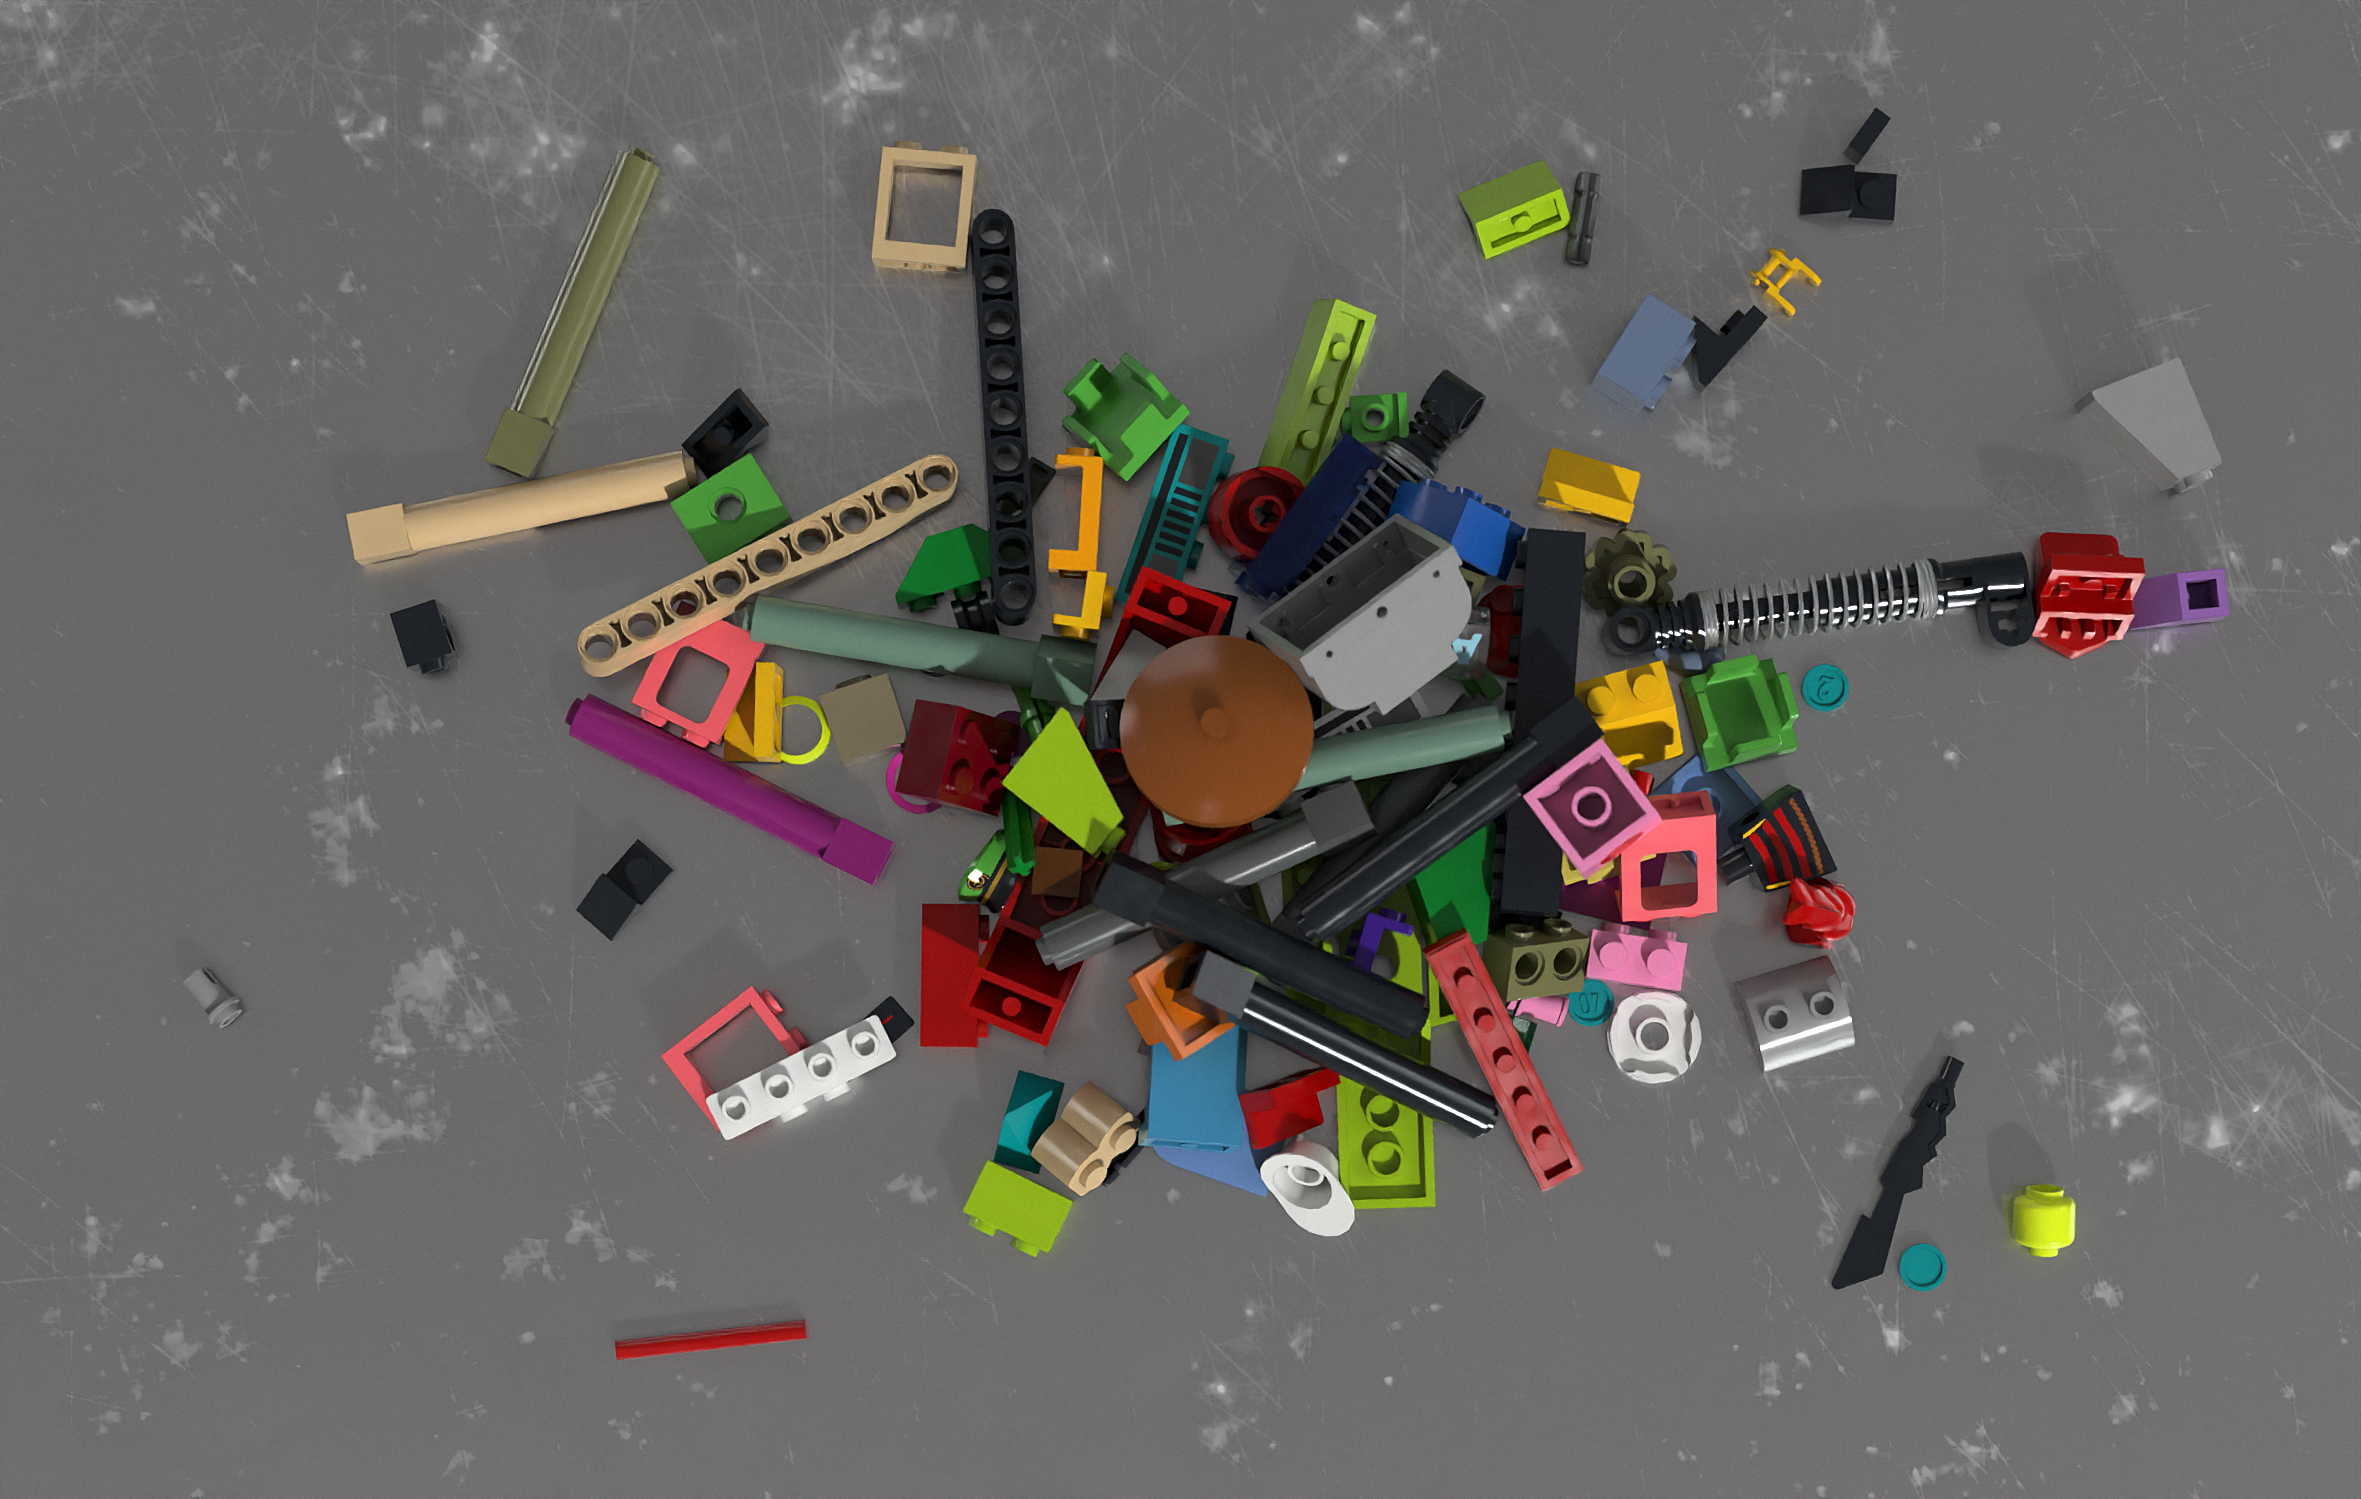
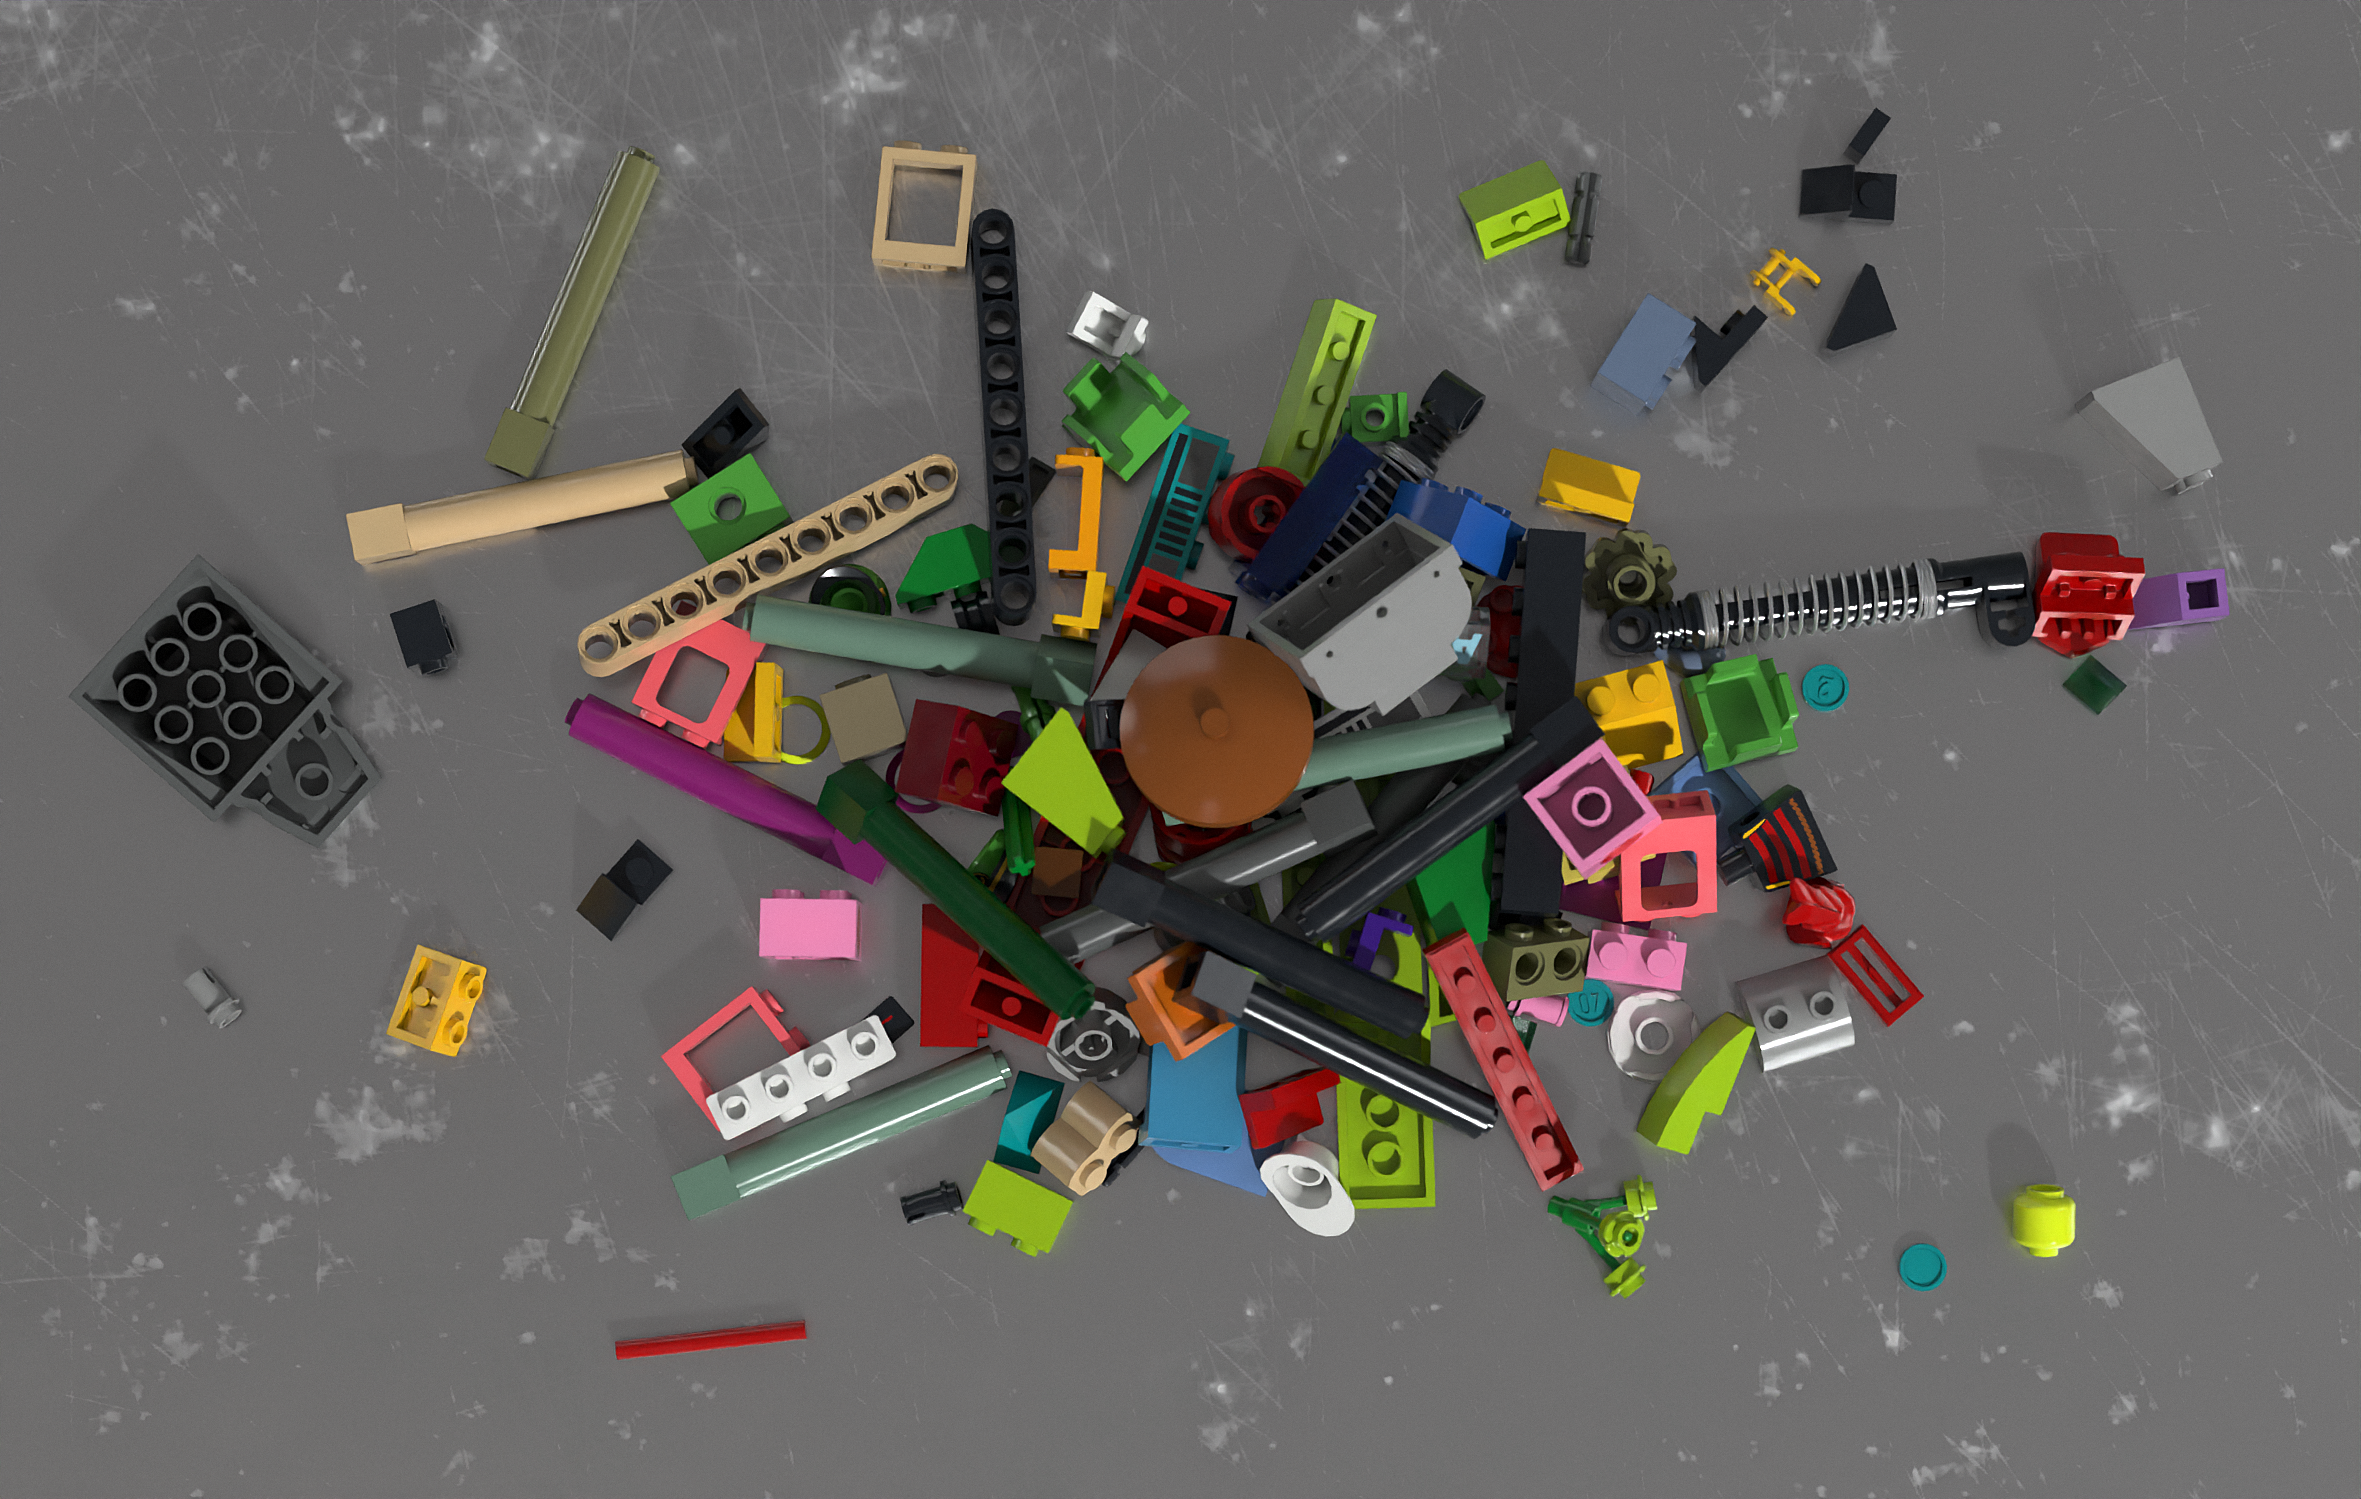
(229, 709): none -> dark grey wedge
(436, 1001): none -> yellow bracket
(810, 927): none -> bright pink brick
(841, 1131): none -> sand green brick
(851, 589): none -> bright green piece
(866, 810): none -> dark green brick
(932, 1203): none -> black pin
(1098, 1043): none -> light grey cylinder
(1107, 327): none -> white bracket
(1617, 1232): none -> lime plant
(1697, 1084): none -> lime slope
(1858, 985): none -> red tile
(1863, 317): none -> black slope
(1872, 1238): black sword -> none
(2094, 684): none -> clear green slope

